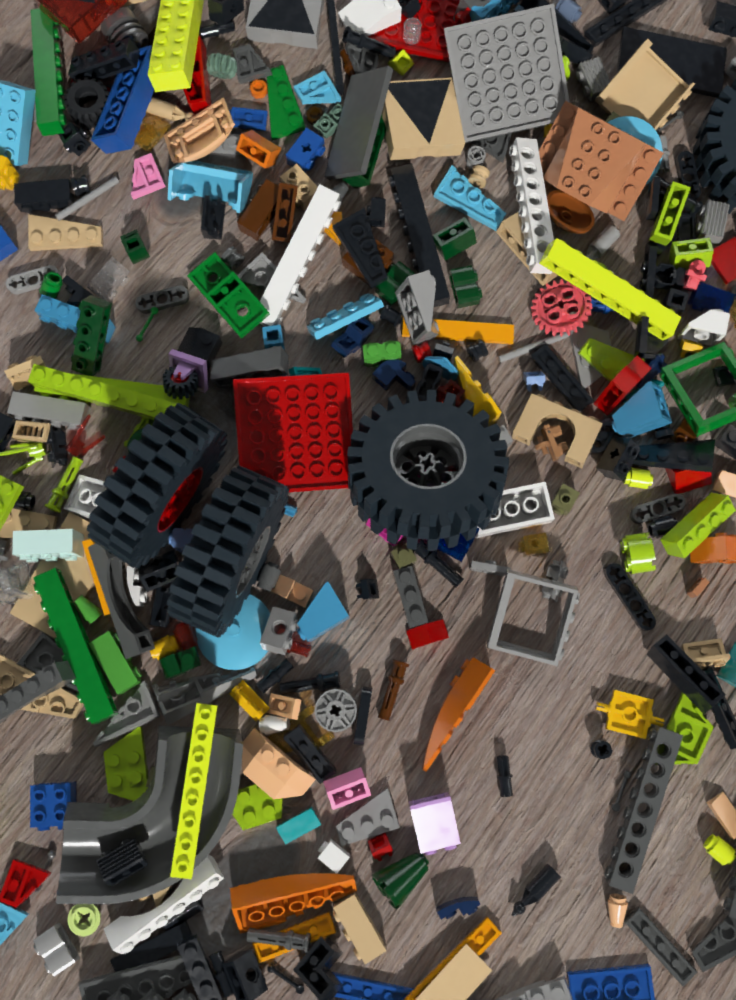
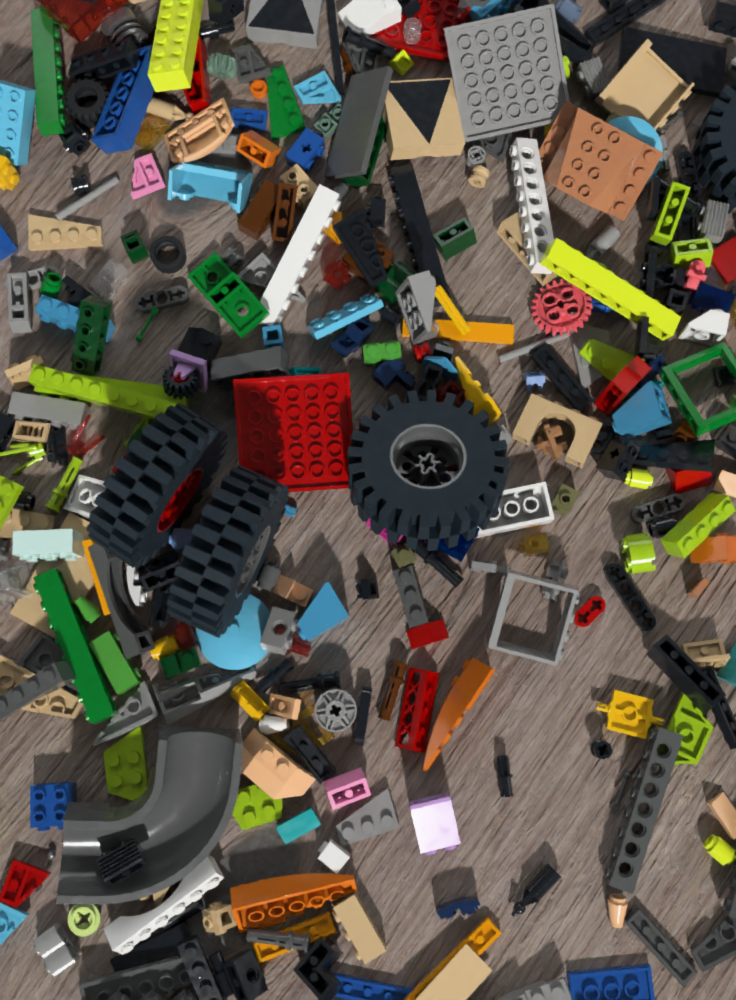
(19, 303): none -> light grey slope
(43, 195): black brick -> none
(164, 242): none -> black tyre
(194, 791): neon yellow brick -> none
(213, 218): black hinge -> none
(218, 918): none -> tan brick
(299, 987): black hinge -> none
(313, 114): dark brown tile -> none
(344, 277): none -> clear red brick
(380, 846): red tile -> none
(401, 878): dark green cone -> none
(421, 709): none -> red fence
(451, 310): none -> yellow axle
(464, 197): medium azure wing -> none
(464, 286): dark green brick -> none
(477, 350): black wheel -> none
(569, 213): dark orange dish -> none
(592, 615): none -> red beam
(689, 346): yellow tile -> none

